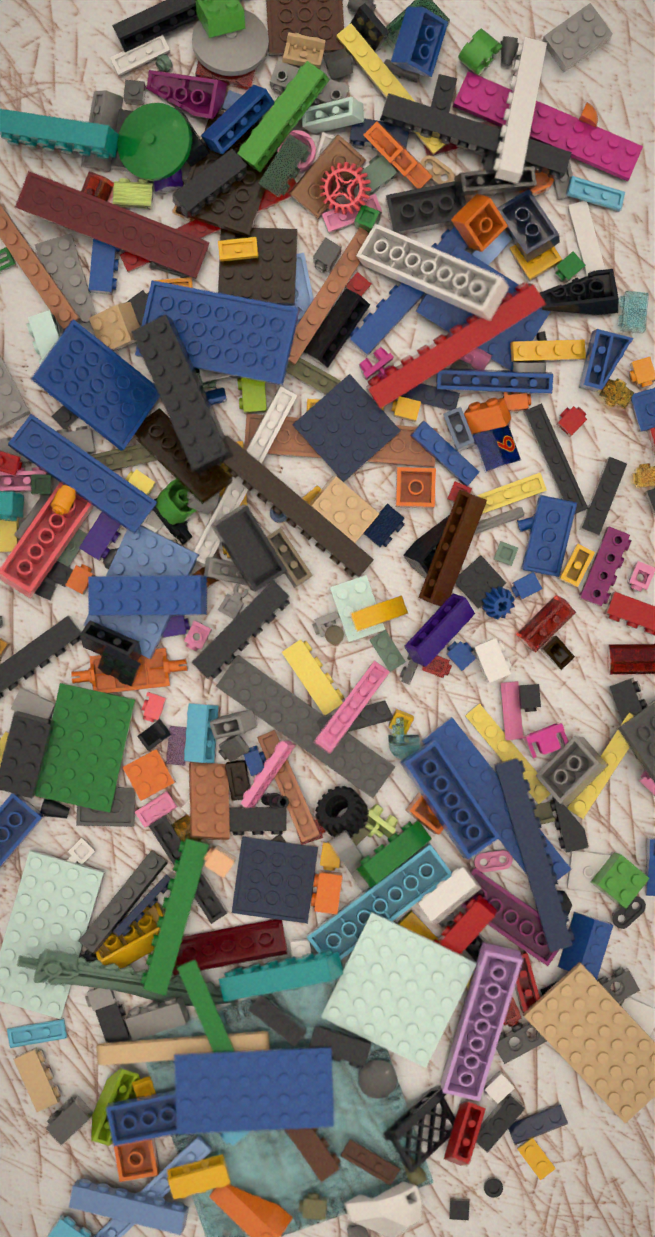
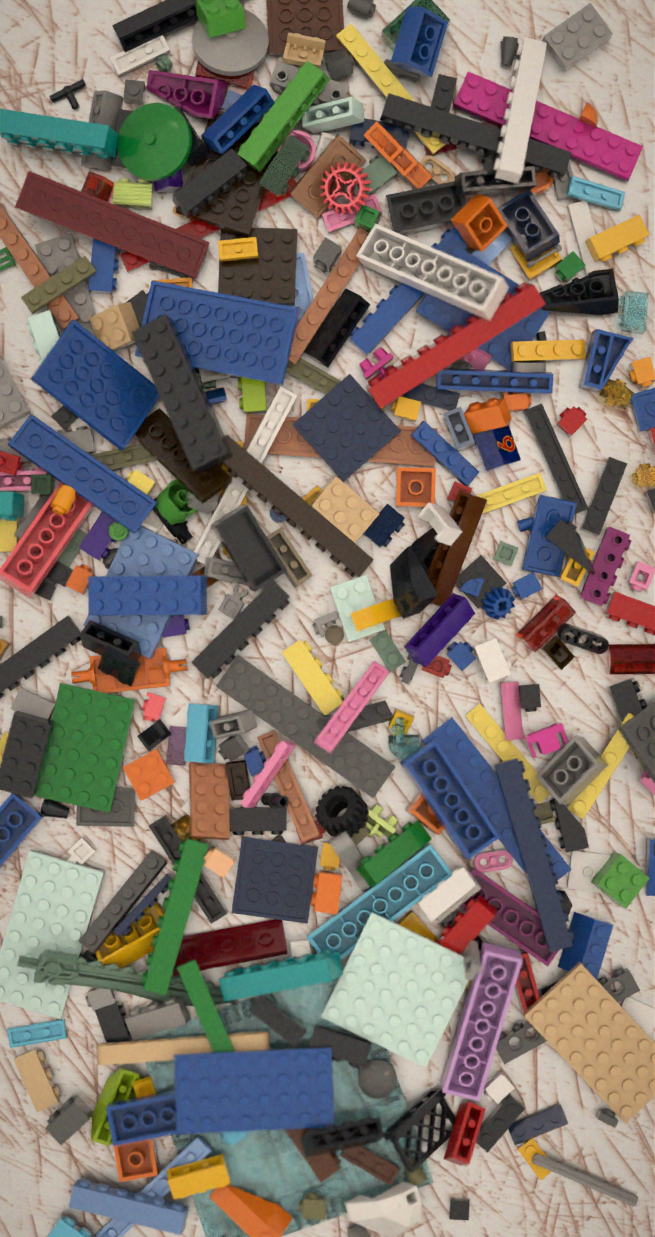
(58, 285): none -> olive plate
(68, 92): none -> black piece
(117, 531): none -> bright green plate
(156, 809): bright pink plate -> none
(204, 634): bright pink brick -> none
(342, 1137): none -> black brick
(358, 284): red plate -> none
(370, 27): black plate -> none
(410, 584): none -> black slope
(442, 523): none -> white panel
(472, 586): none -> blue tile
(472, 960): none -> light grey plate
(479, 51): bright green brick -> none
(493, 1187): black tile -> none
(499, 519): light grey axle -> none
(512, 1015): clear red brick -> none
(558, 247): none -> light grey hinge
(570, 542): none -> black slope
(584, 1179): none -> light grey axle
(588, 644): none -> black beam
(607, 1117): none -> dark grey plate
(617, 239): none -> yellow brick
(629, 913): black plate -> none

